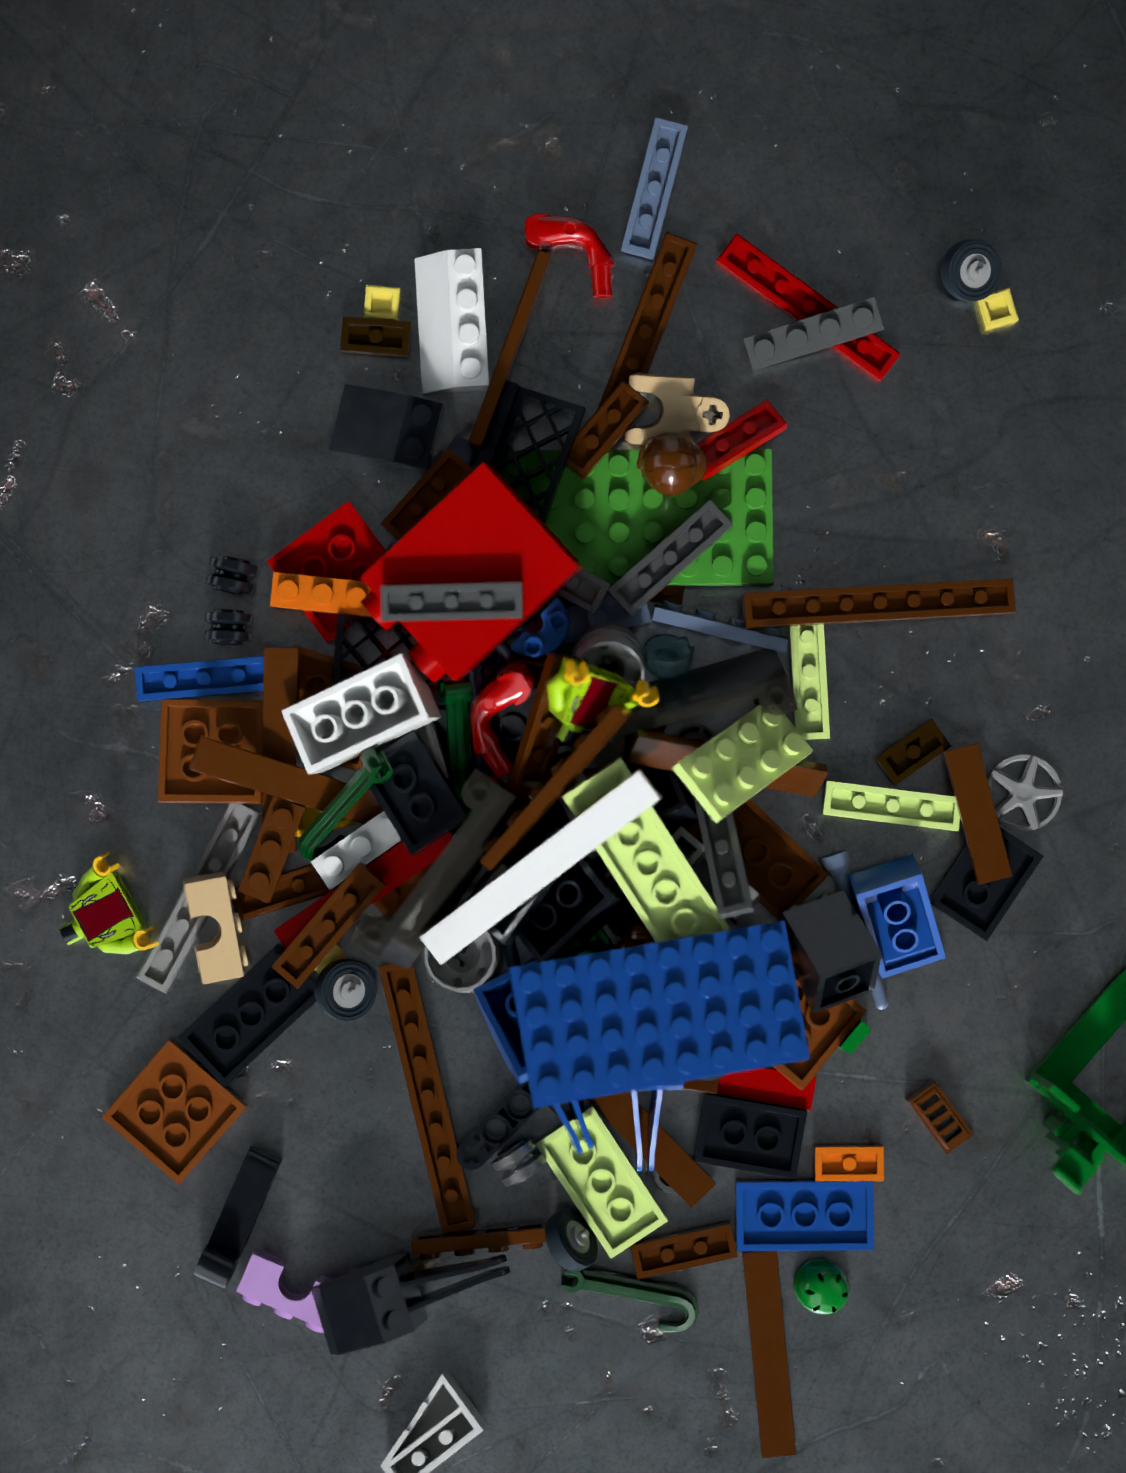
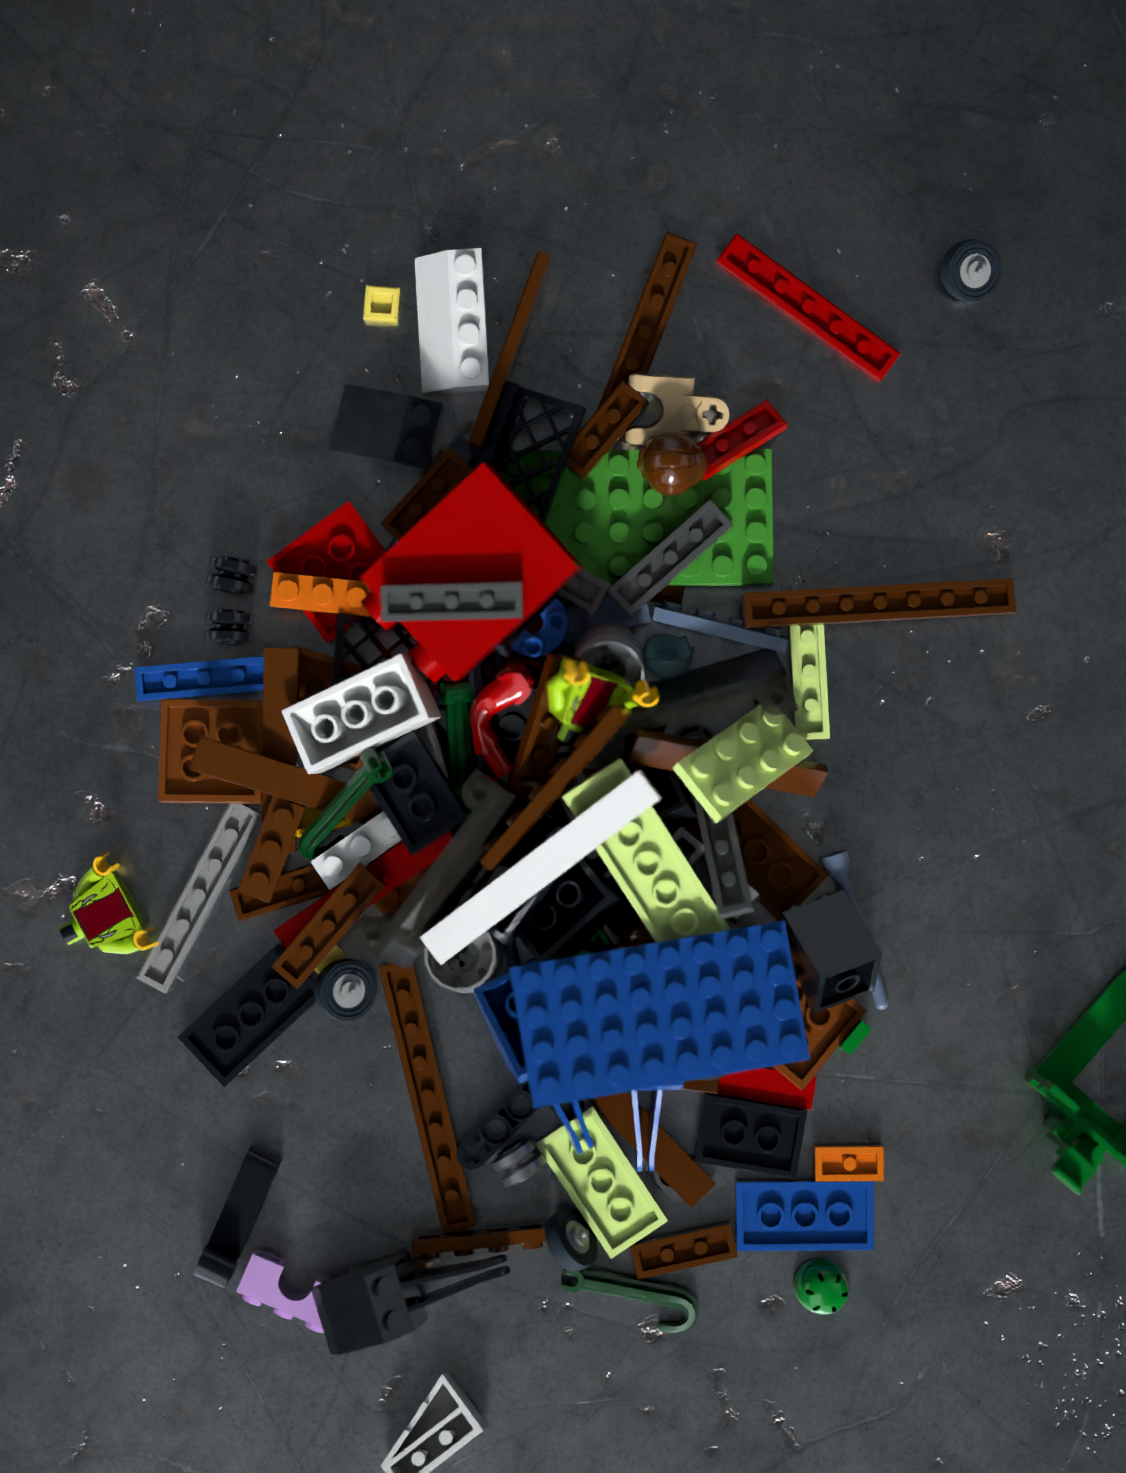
(174, 1111): dark orange plate -> none
(220, 957): tan arch -> none
(375, 336): dark brown plate -> none
(547, 230): red piece -> none
(654, 188): sand blue plate -> none
(769, 1353): reddish brown tile -> none
(814, 333): dark grey plate -> none
(890, 806): yellowish green plate -> none
(898, 915): blue slope -> none
(913, 751): dark brown plate -> none
(924, 1094): reddish brown slope -> none
(977, 814): reddish brown tile -> none
(984, 905): black plate -> none
(997, 310): light yellow tile -> none
(1025, 792): light grey wheel -> none

